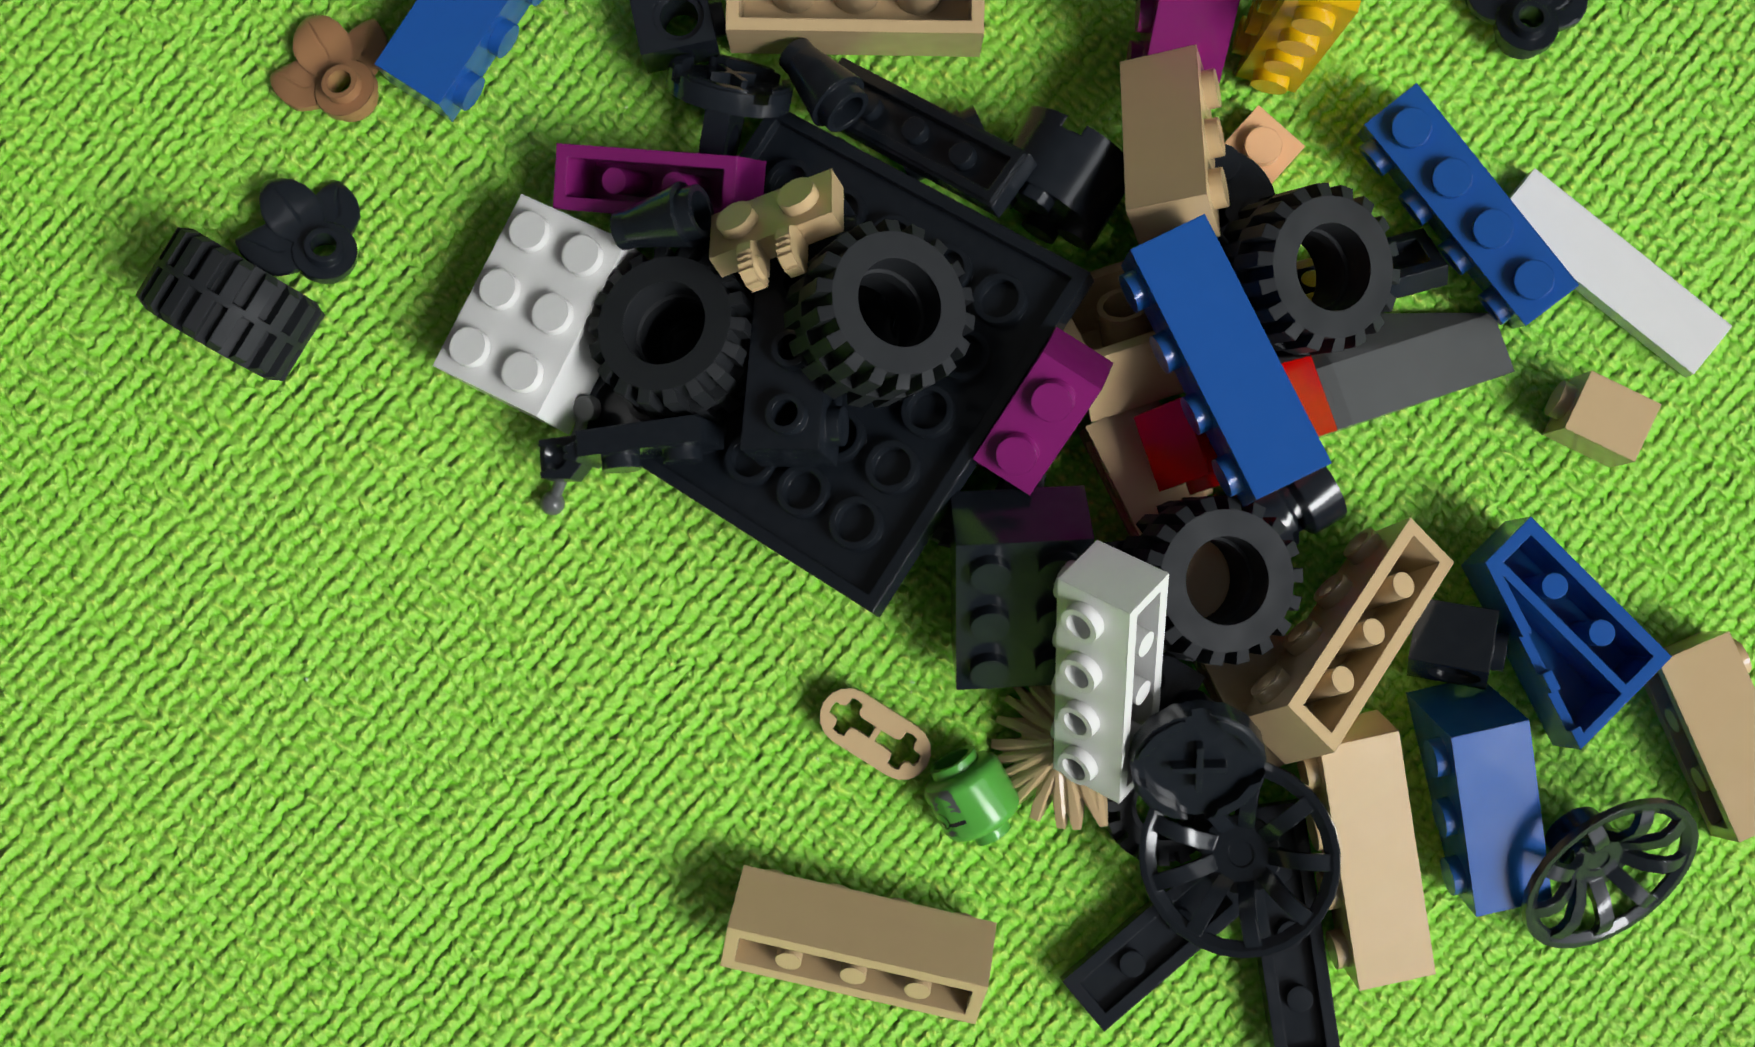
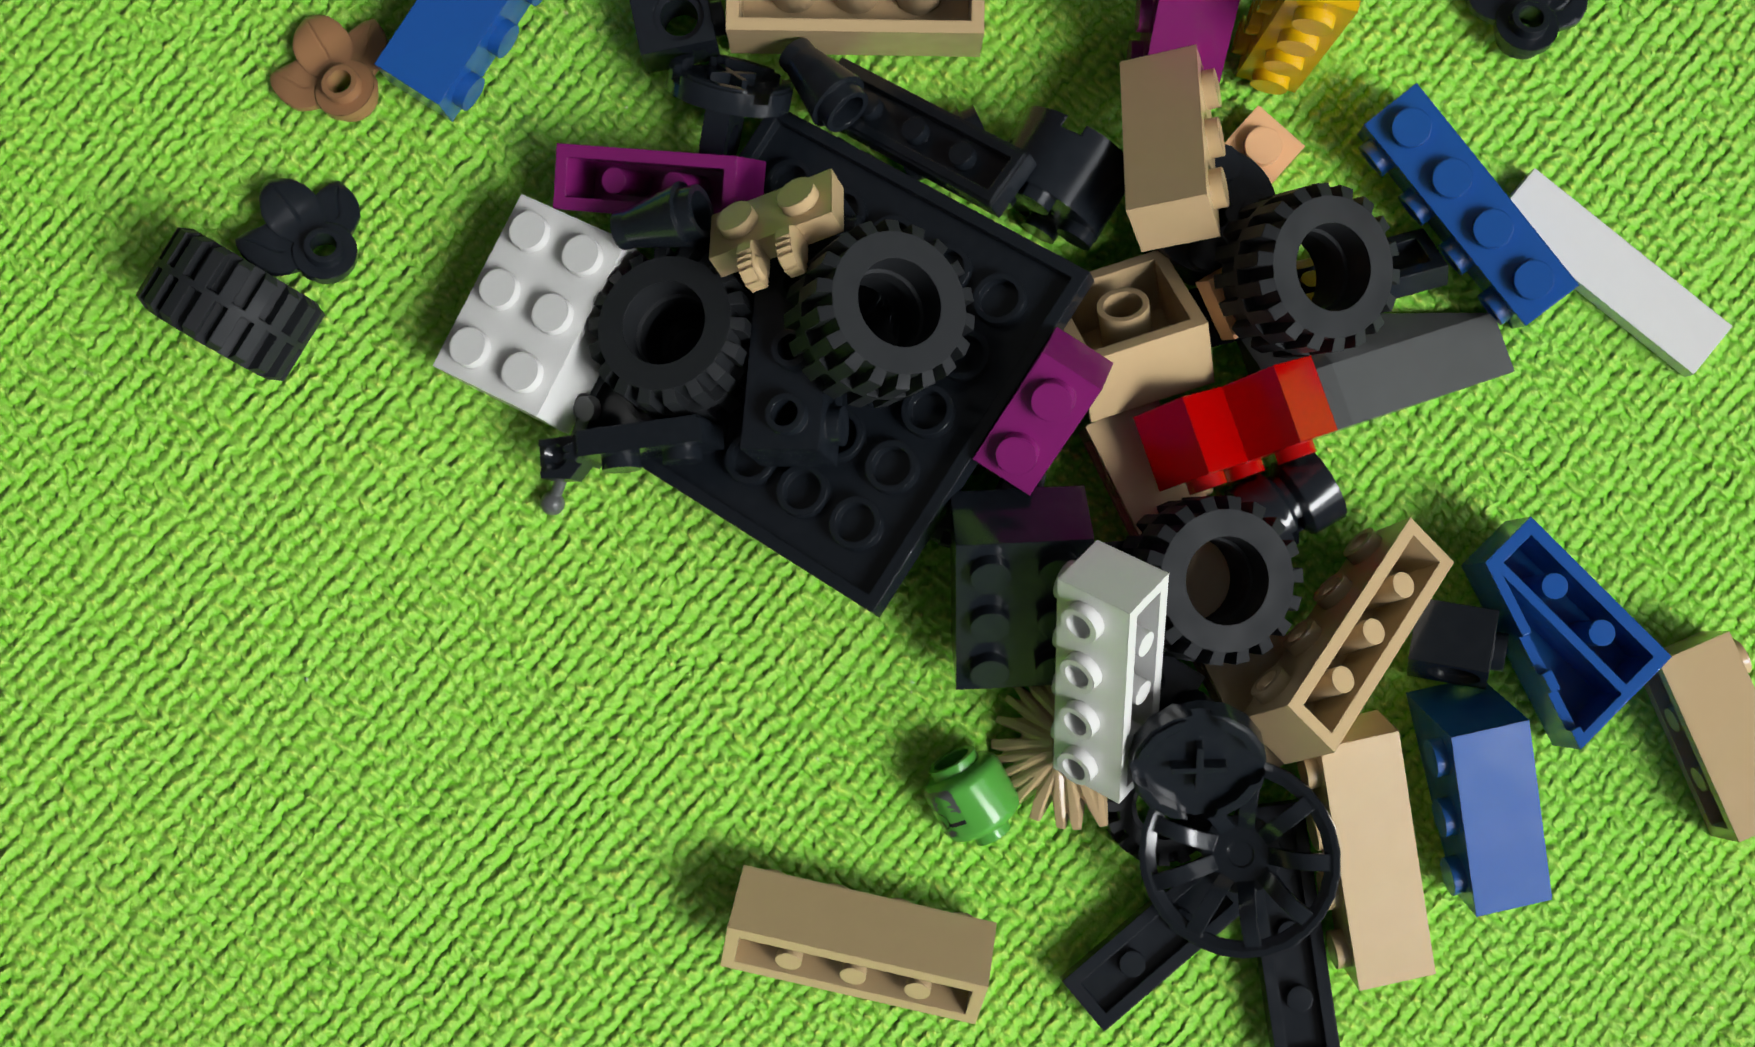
(866, 746): tan beam -> none
(1222, 362): blue brick -> none
(1589, 852): black wheel -> none
(1600, 418): tan brick -> none

